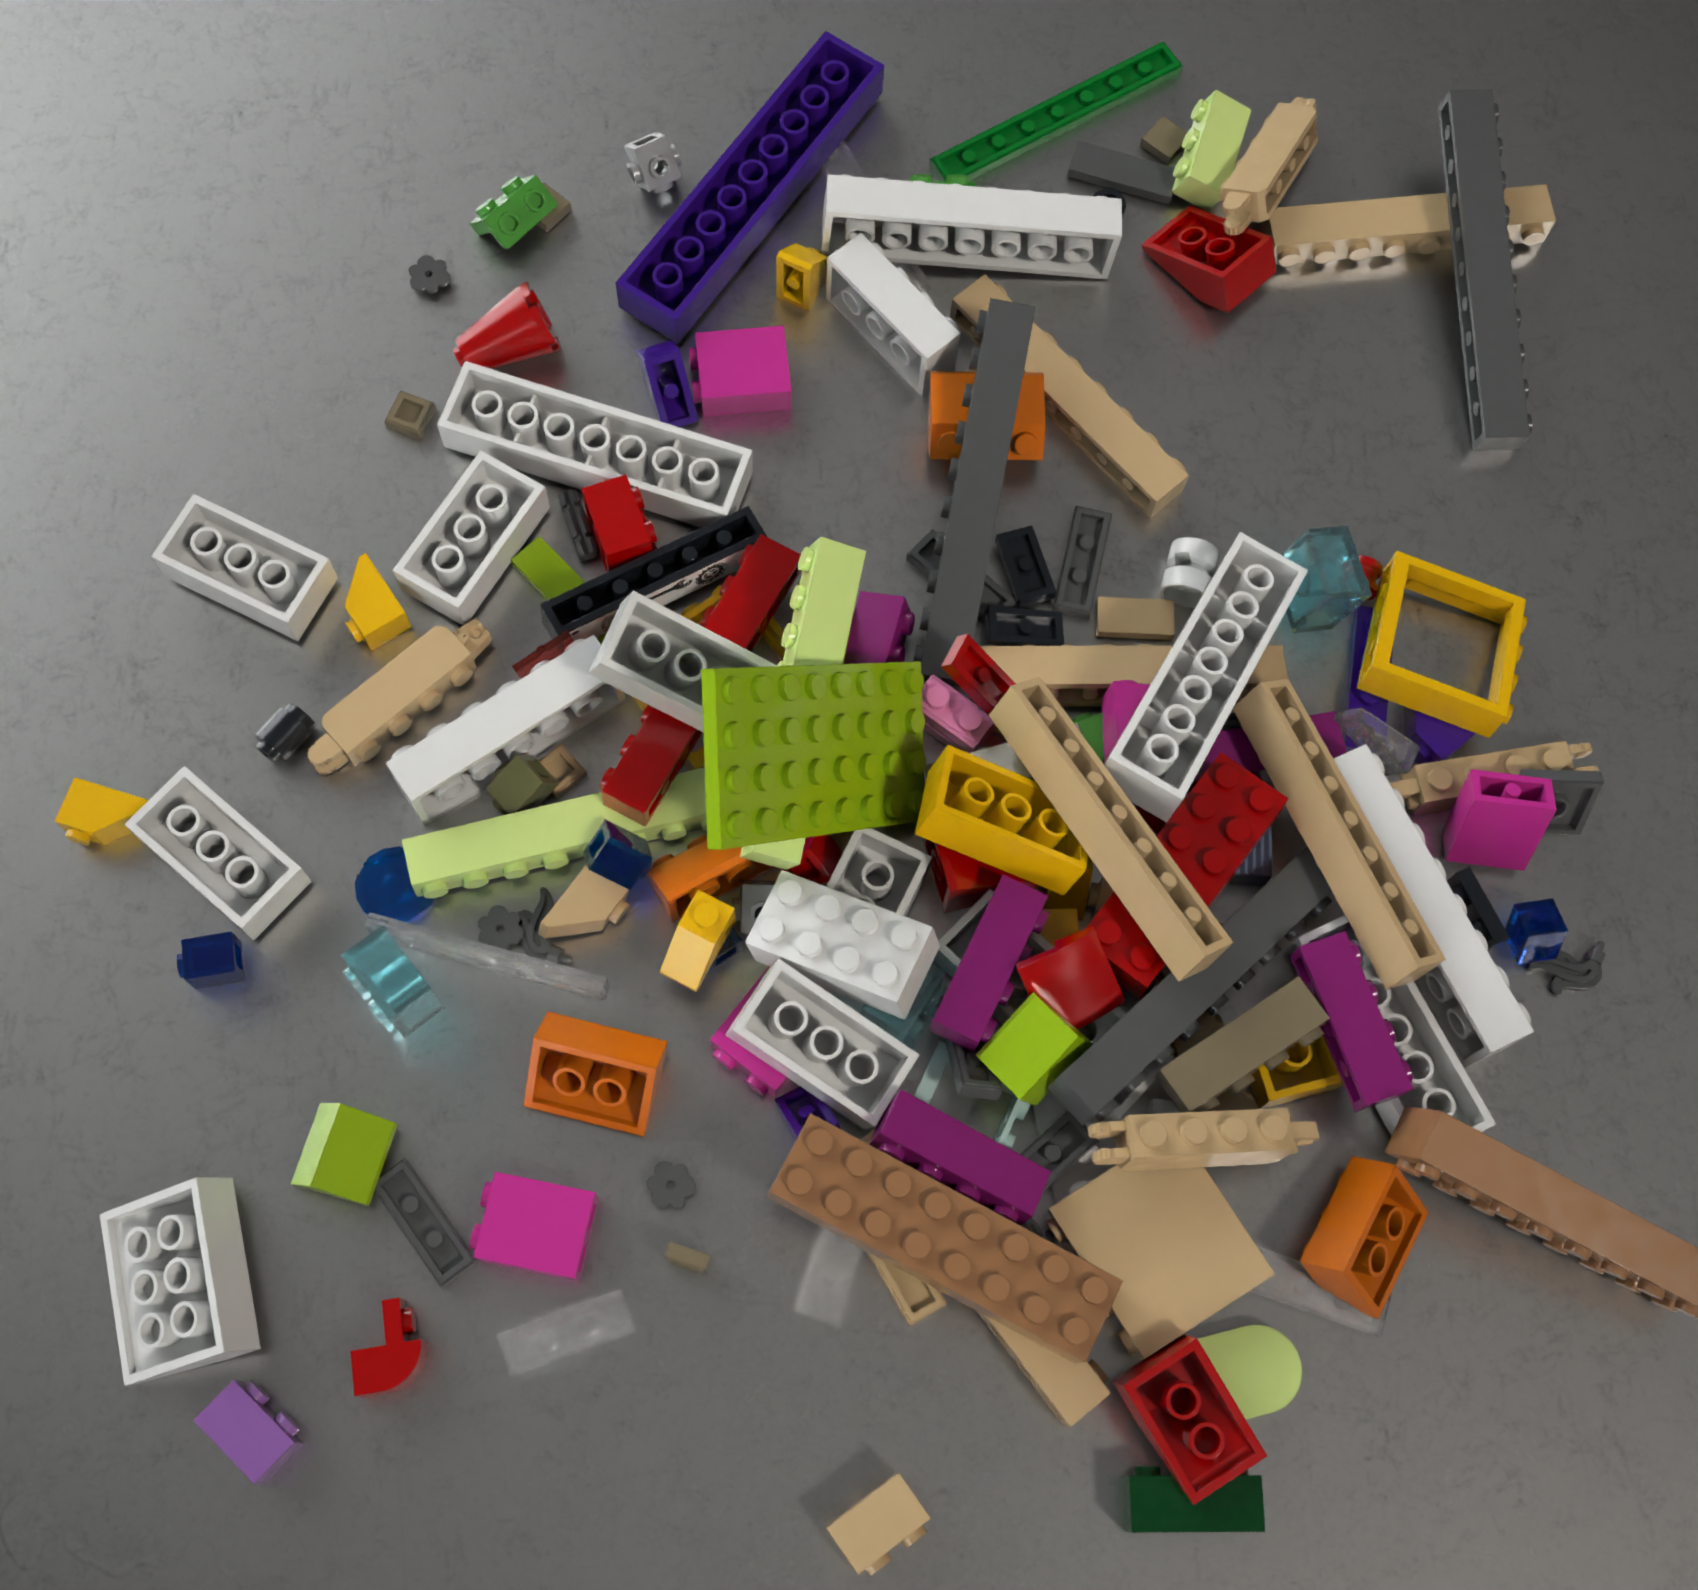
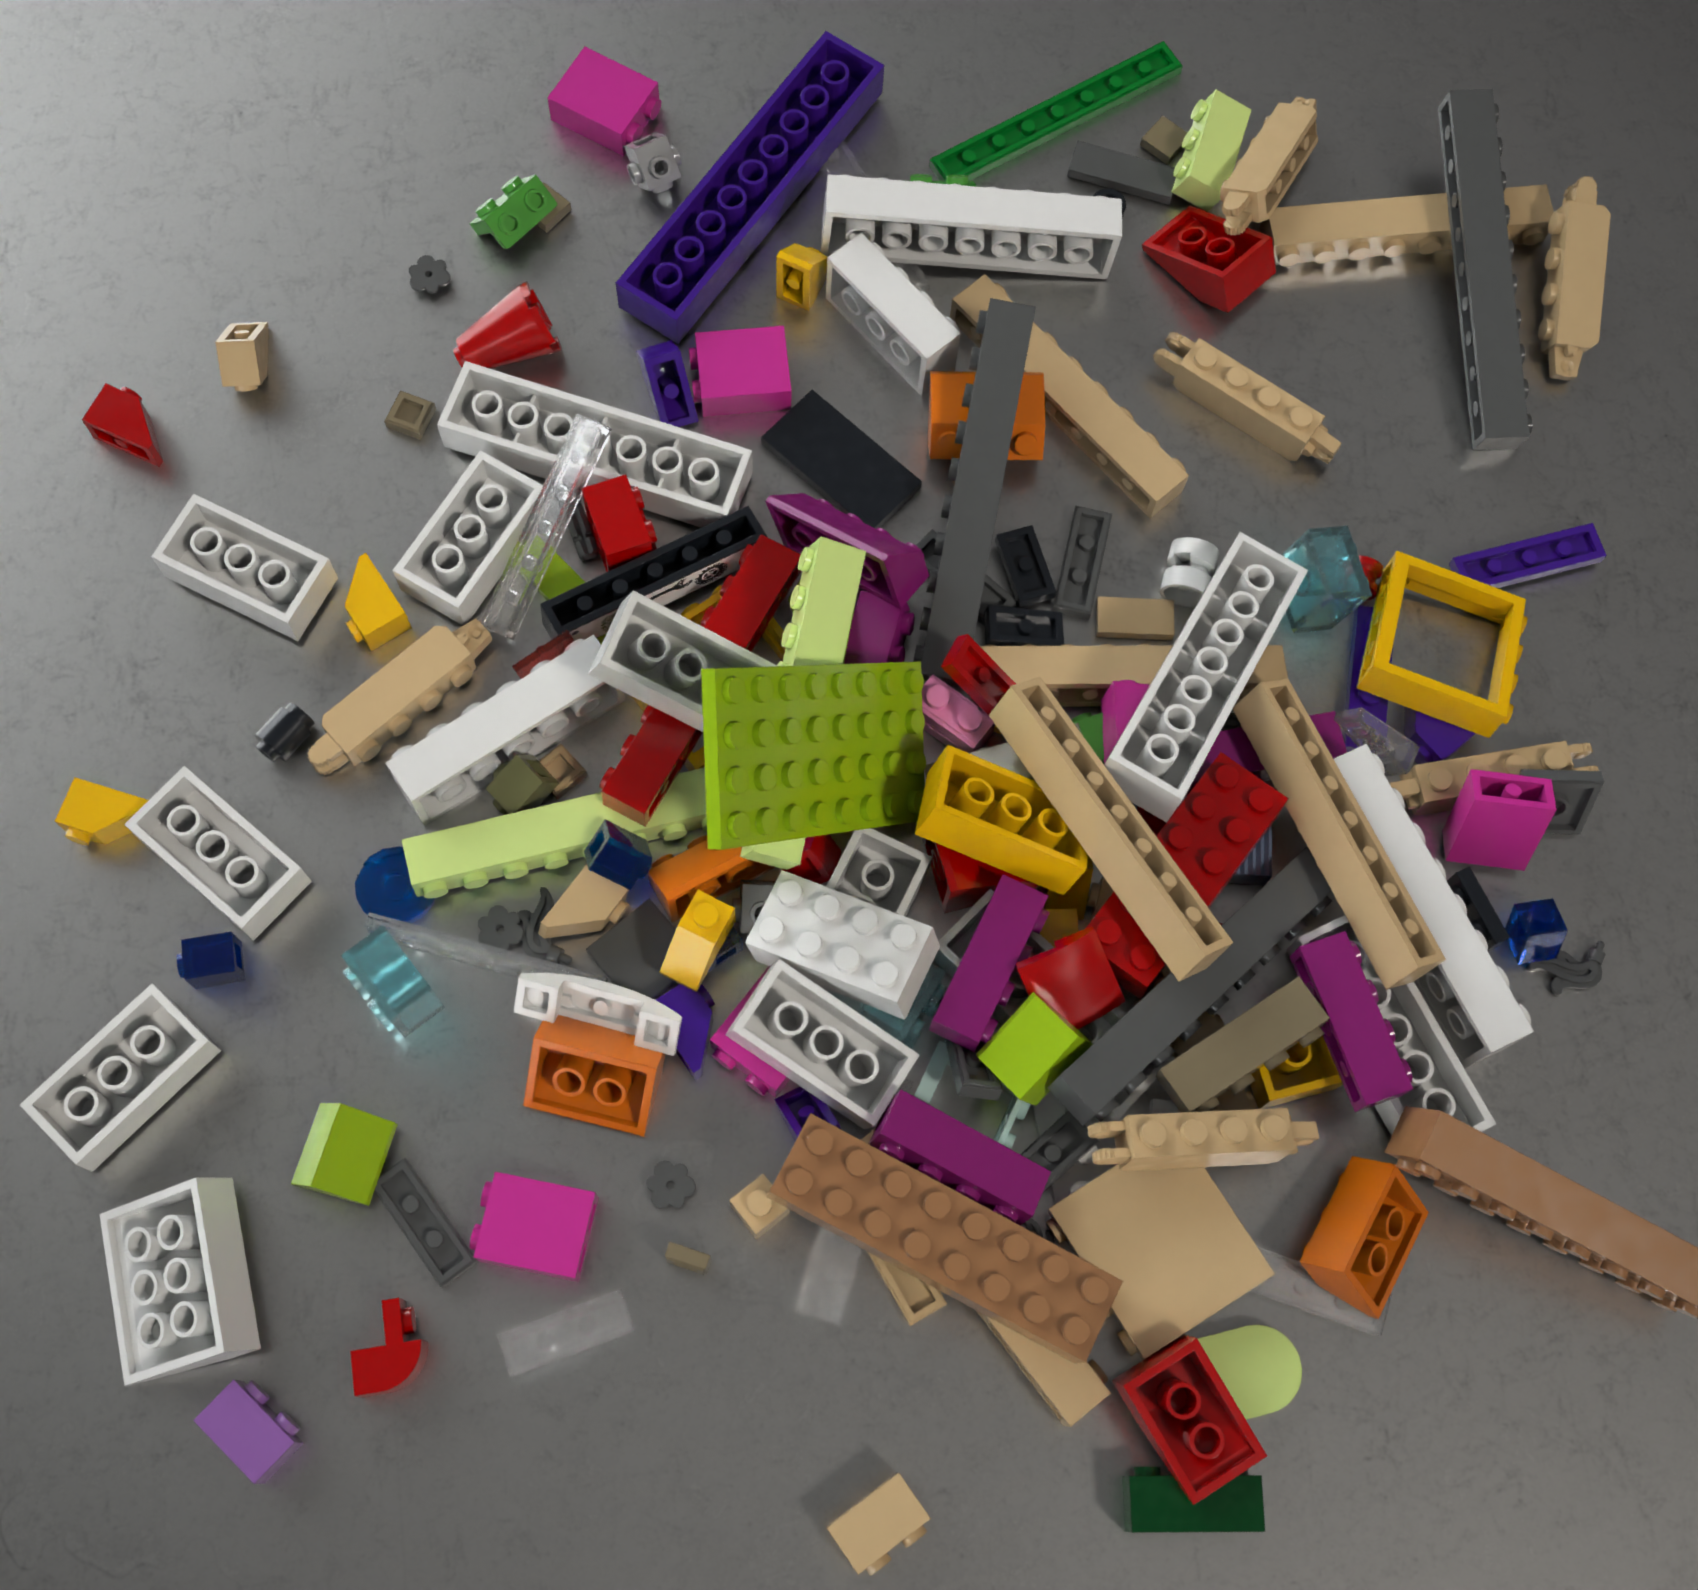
(120, 1078): none -> white brick
(123, 422): none -> red slope
(243, 355): none -> tan slope
(545, 526): none -> clear tile
(601, 1004): none -> white slope
(604, 101): none -> dark pink brick
(636, 950): none -> dark grey tile
(695, 1025): none -> dark purple slope
(757, 1210): none -> tan brick
(841, 461): none -> black tile
(890, 566): none -> magenta slope
(1246, 399): none -> tan hinge
(1532, 557): none -> dark purple plate
(1574, 279): none -> tan hinge

